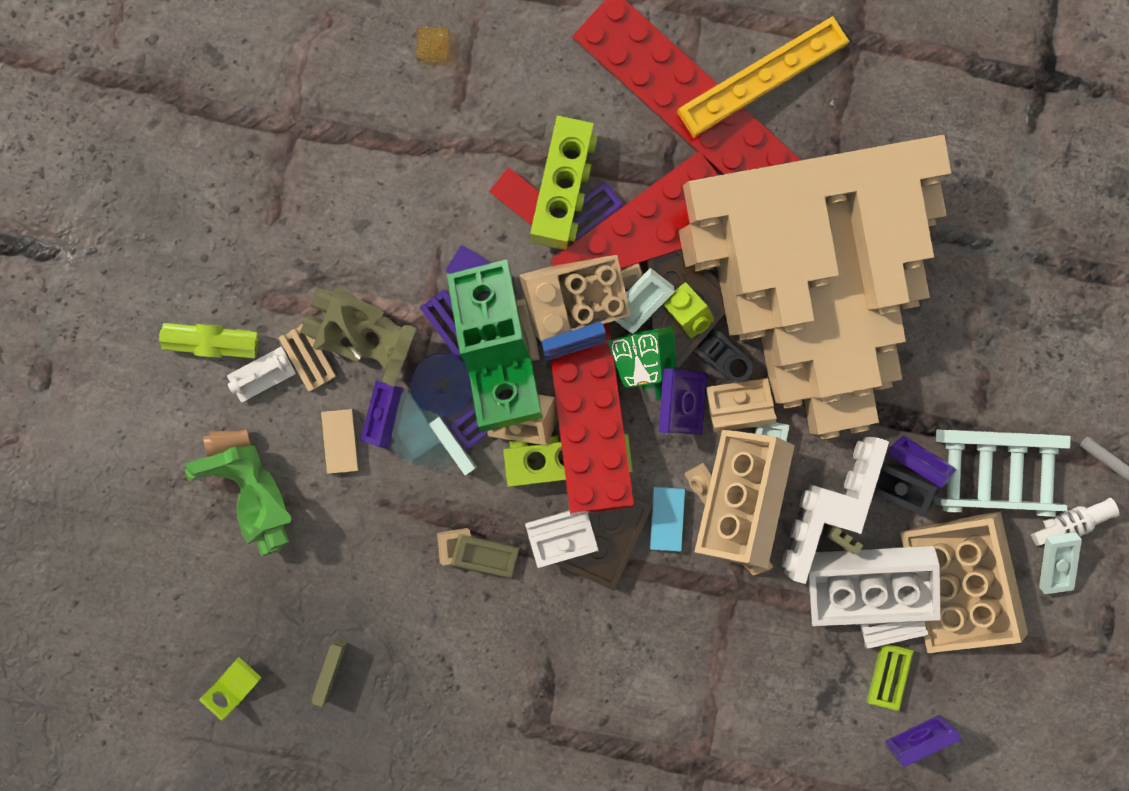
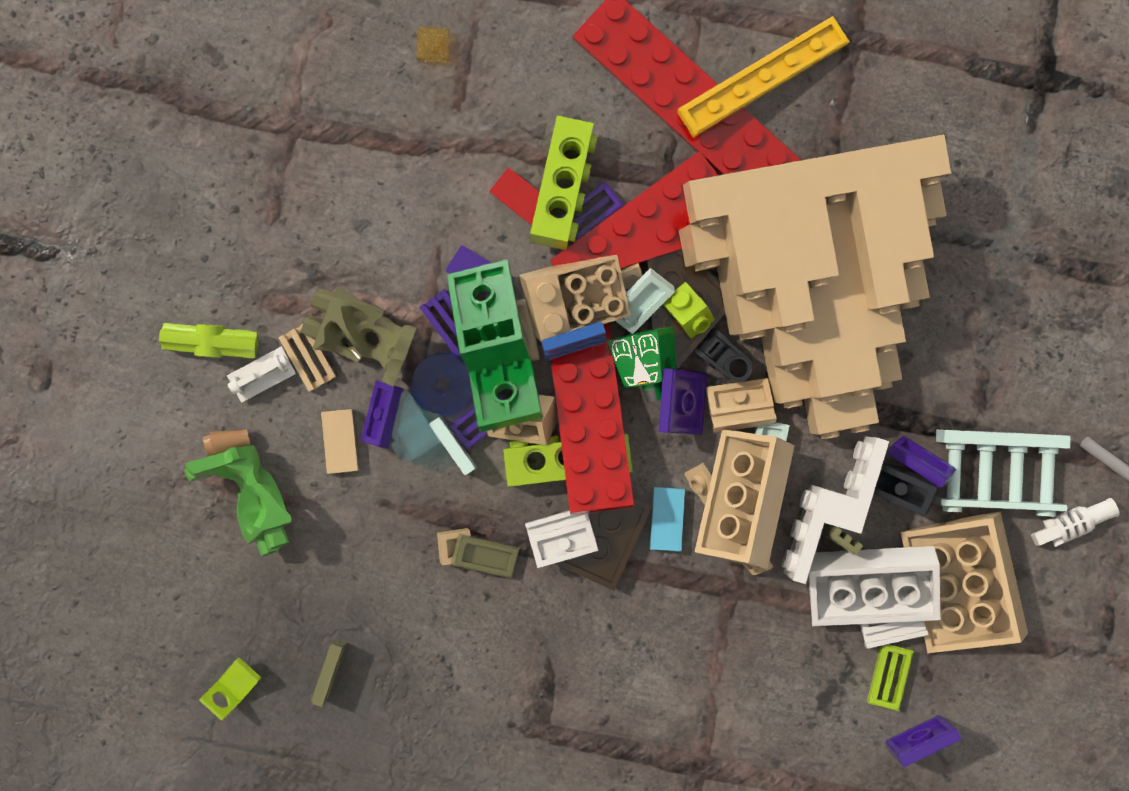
(1060, 563): light aqua plate -> none

